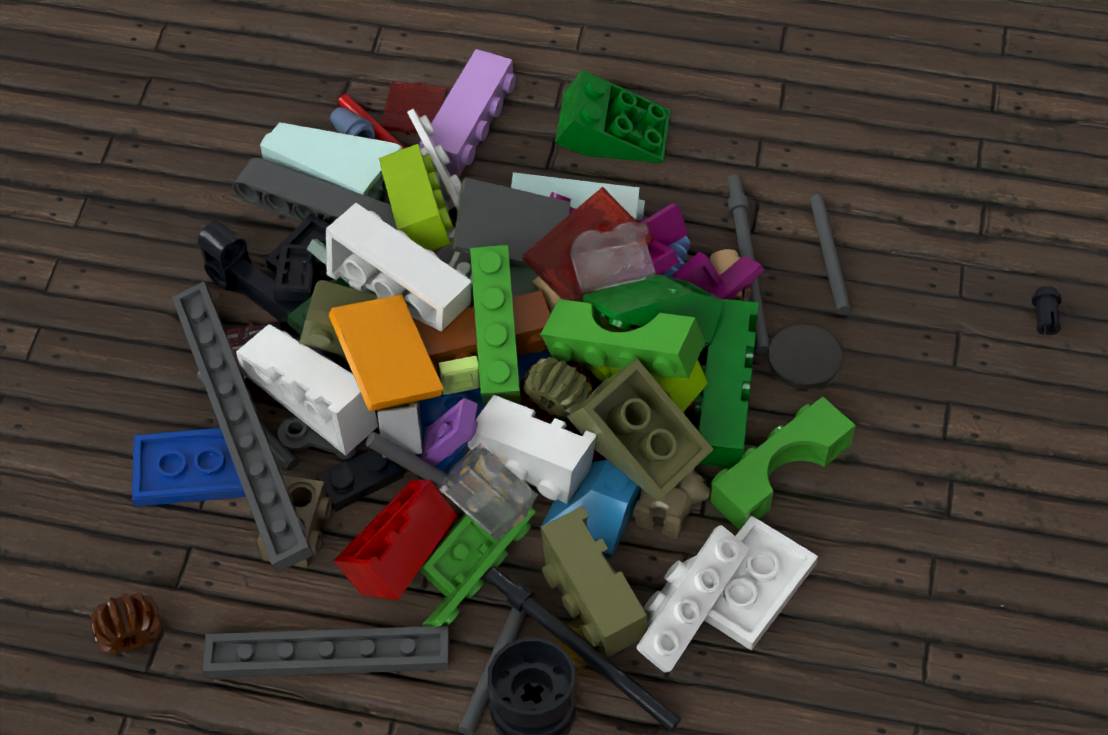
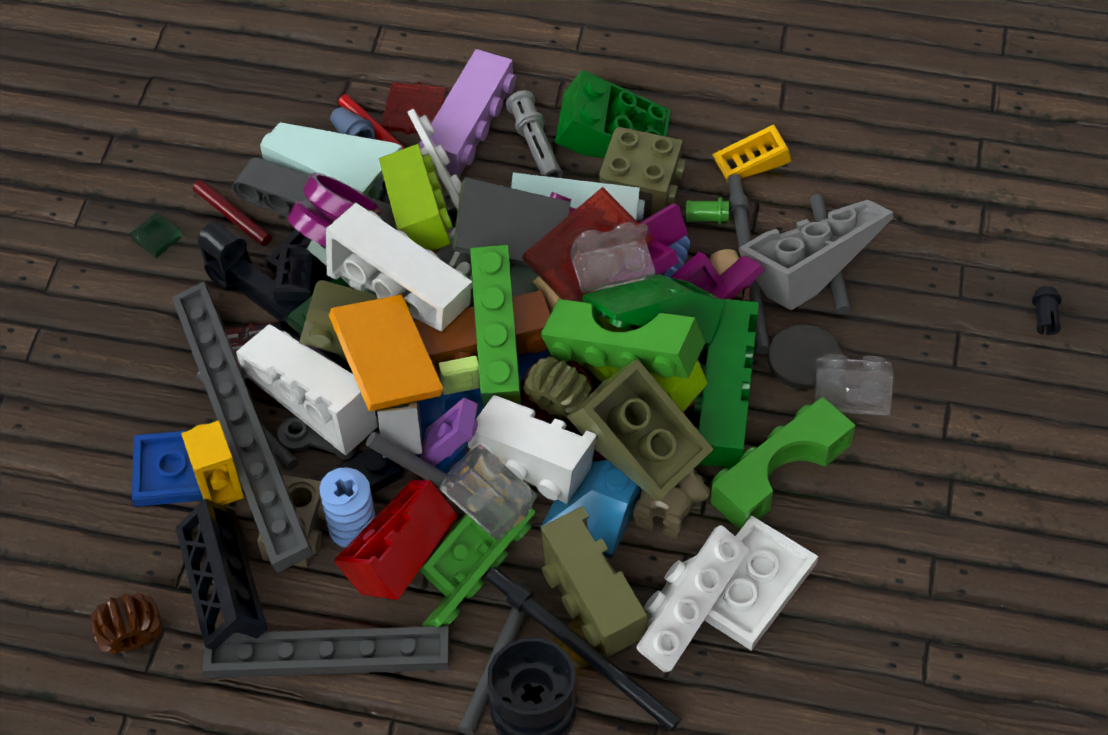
(156, 235): none -> clear green tile
(212, 463): none -> yellow brick
(227, 566): none -> black fence
(232, 213): none -> dark red bar
(325, 203): none -> magenta wheel
(346, 504): none -> light blue piece
(530, 125): none -> light grey pin
(645, 162): none -> olive bracket
(707, 211): none -> bright green pin
(759, 141): none -> yellow slope
(810, 256): none -> light grey wedge
(855, 384): none -> clear bracket

